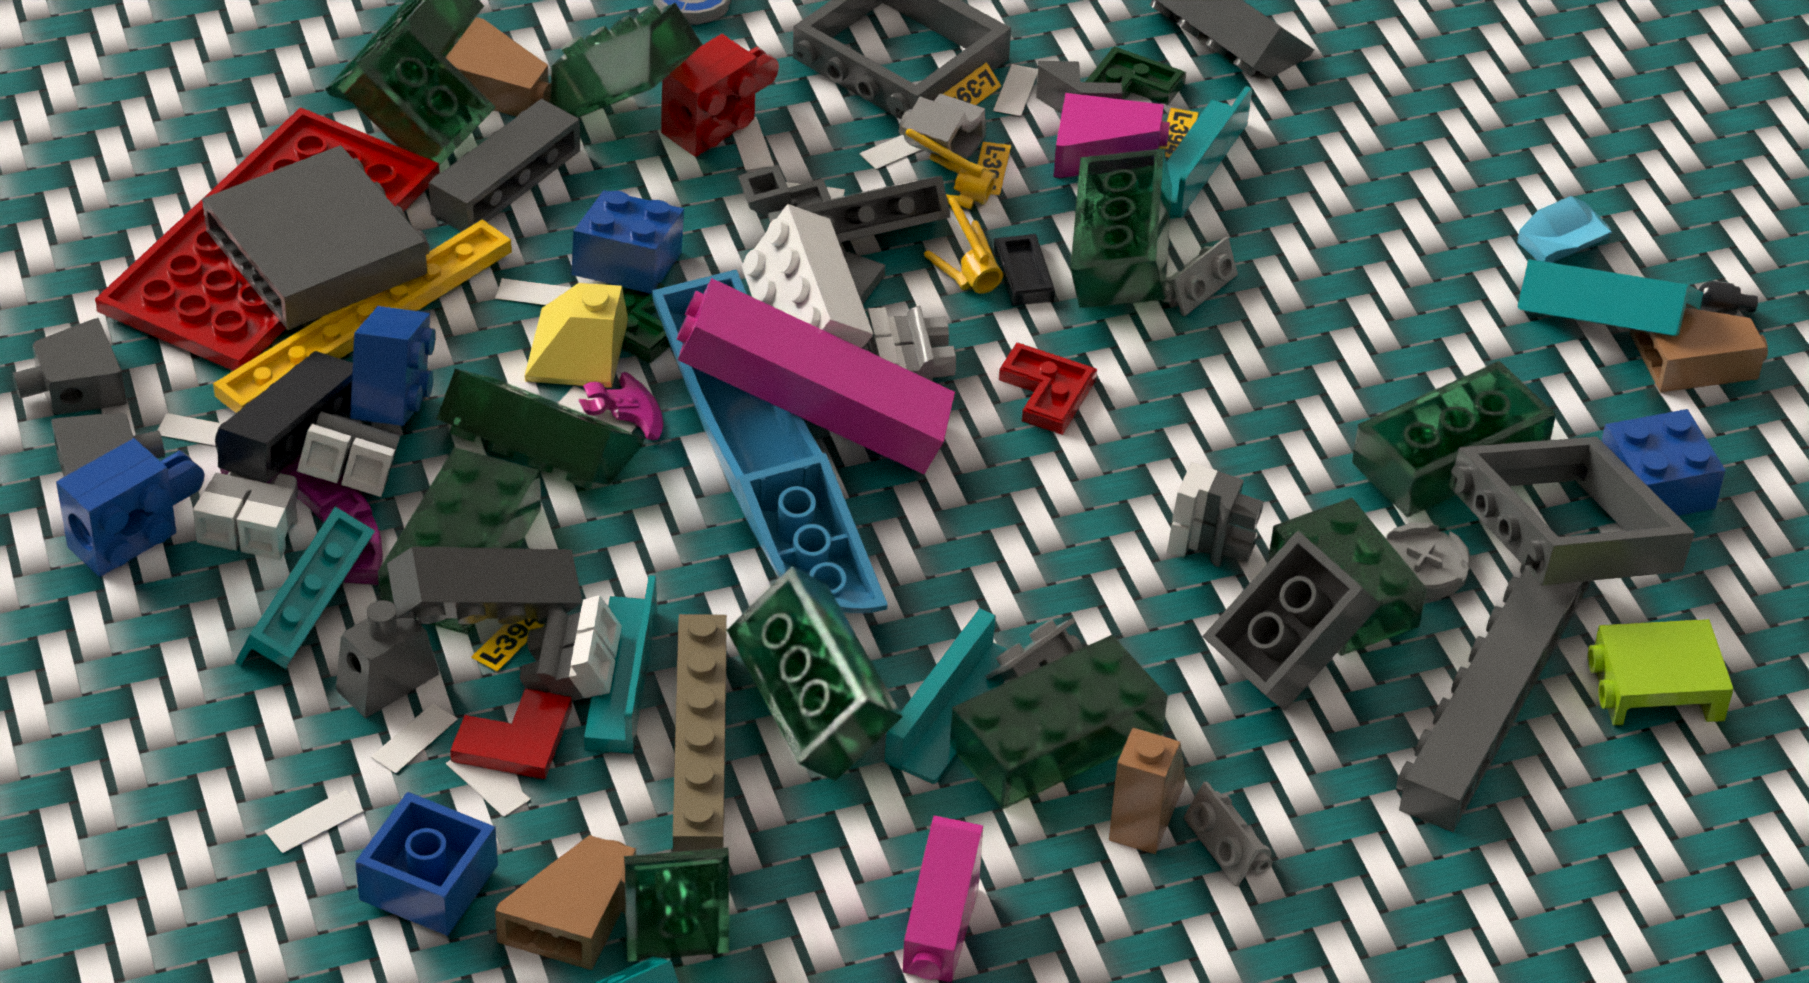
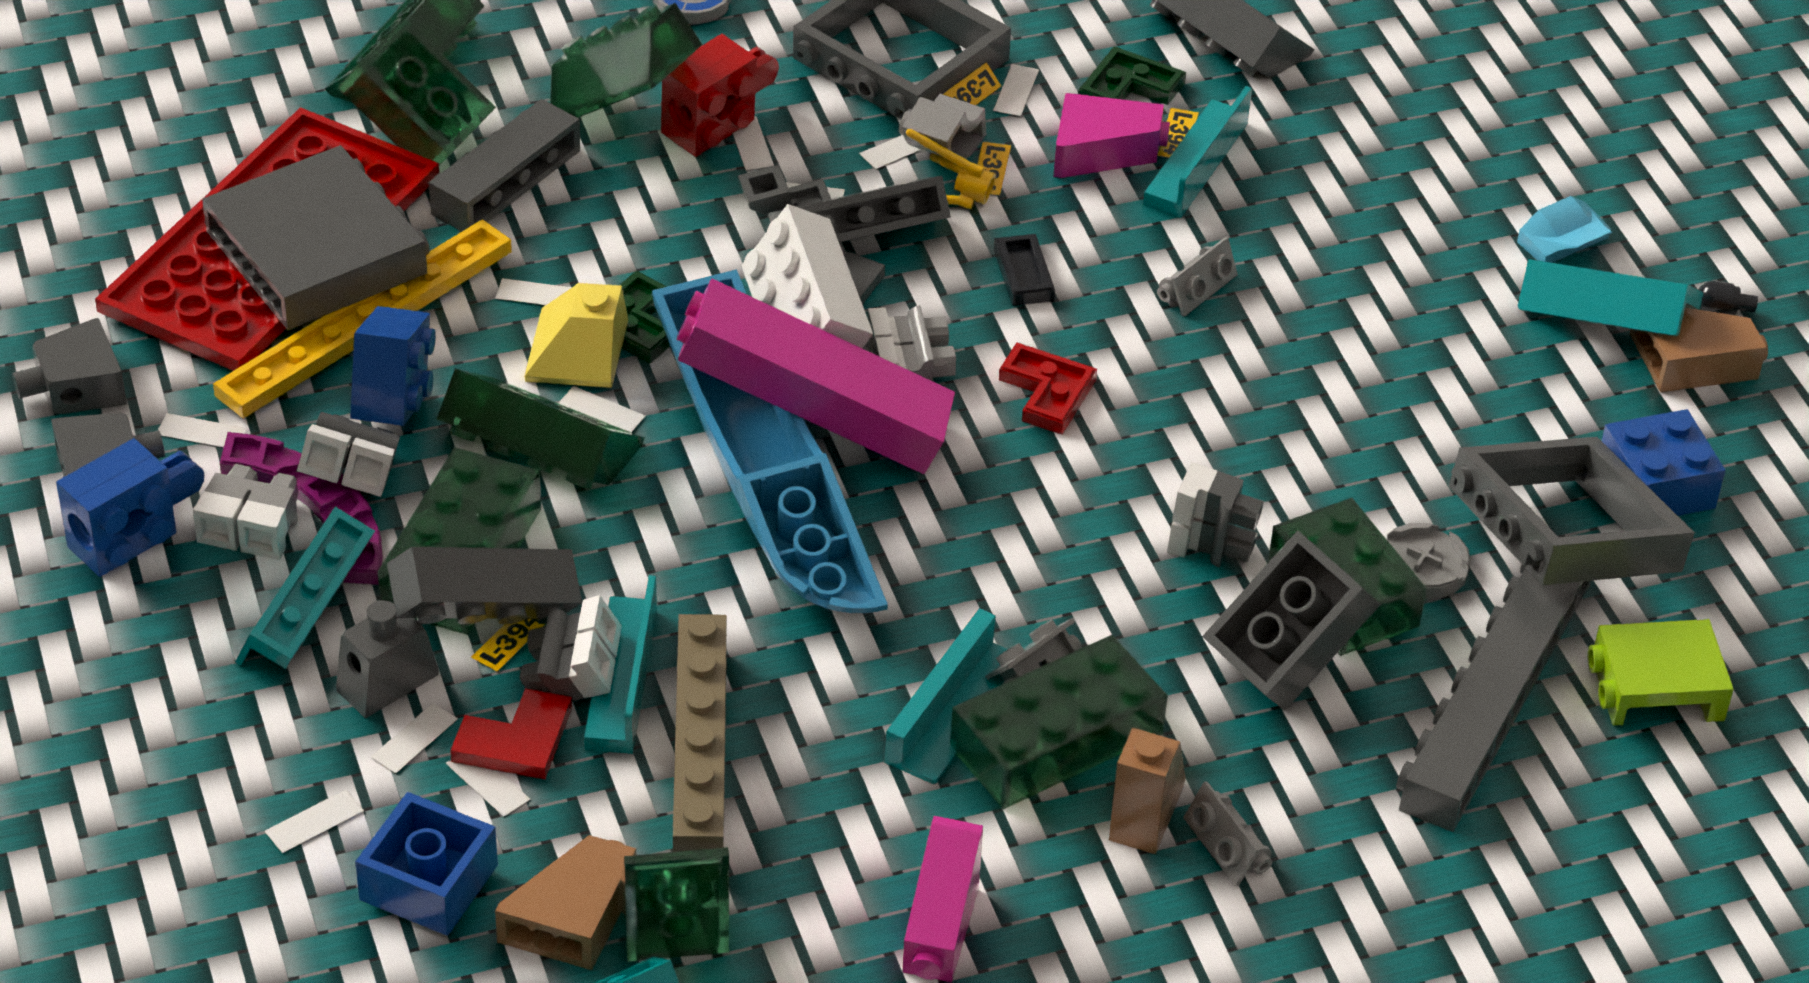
(275, 424): black brick -> none
(500, 68): medium nougat slope -> none
(627, 241): blue brick -> none
(629, 404): dark pink piece -> none
(813, 674): clear green brick -> none
(978, 265): yellow plant -> none
(1063, 77): dark grey slope -> none
(1121, 228): clear green brick -> none
(1417, 443): clear green brick -> none

